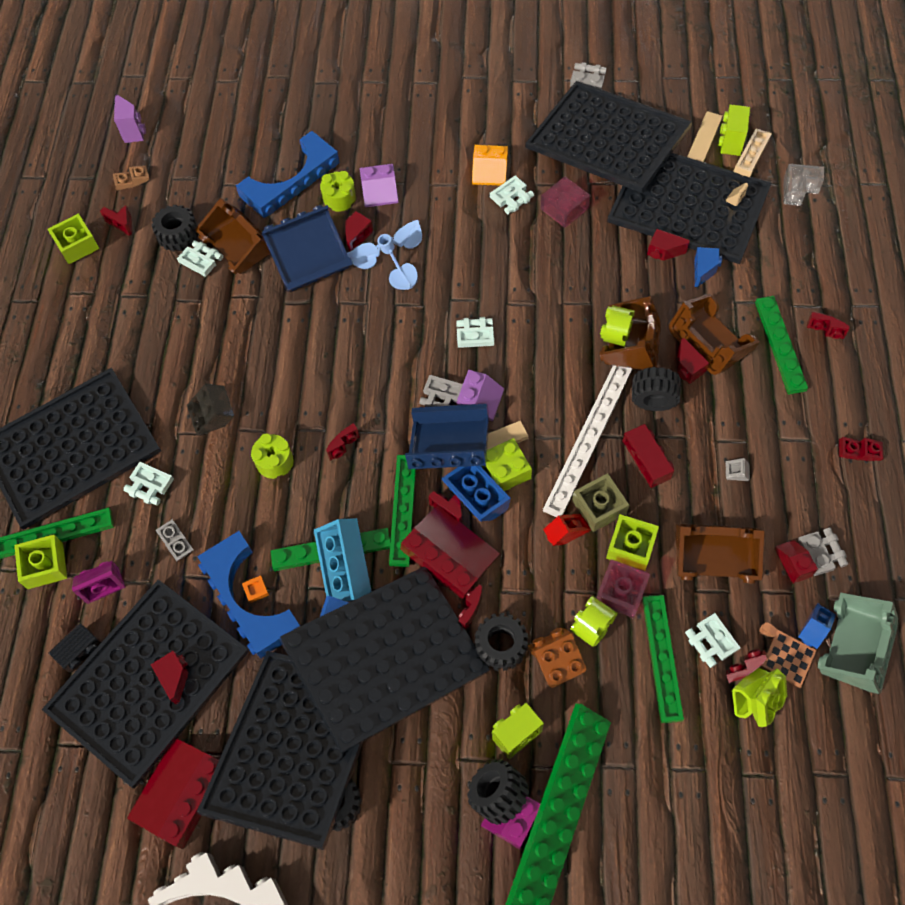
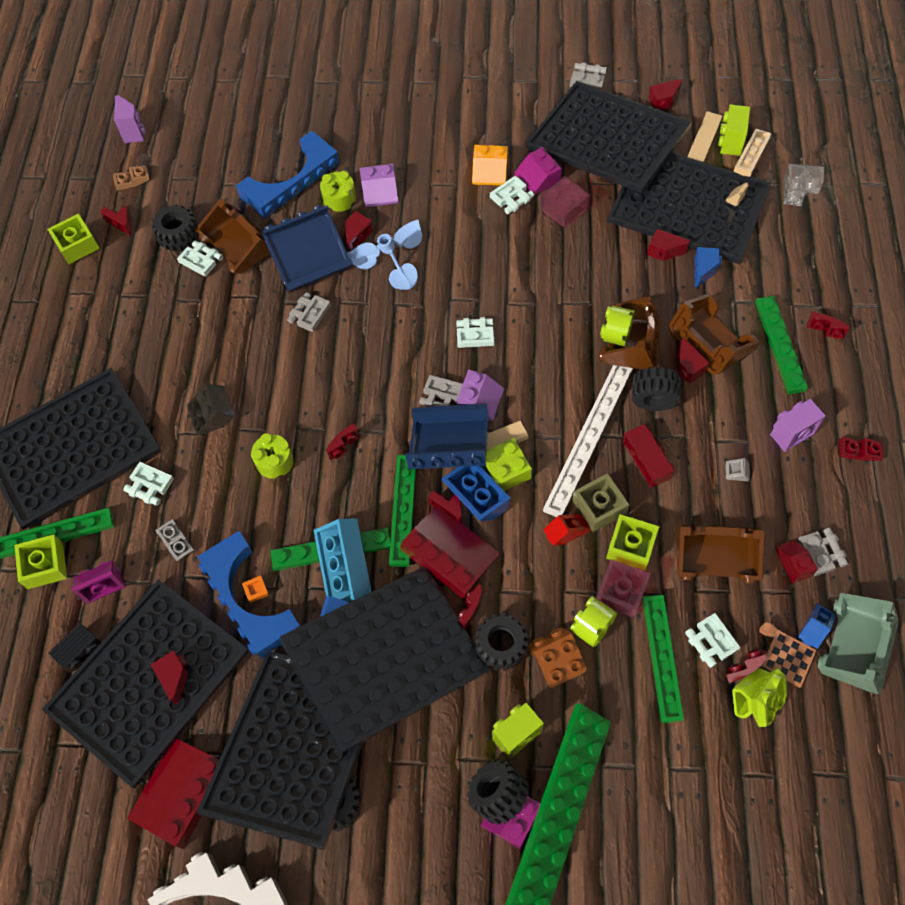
(312, 314): none -> light grey plate
(538, 171): none -> magenta slope
(664, 94): none -> dark red slope
(797, 424): none -> medium lavender brick

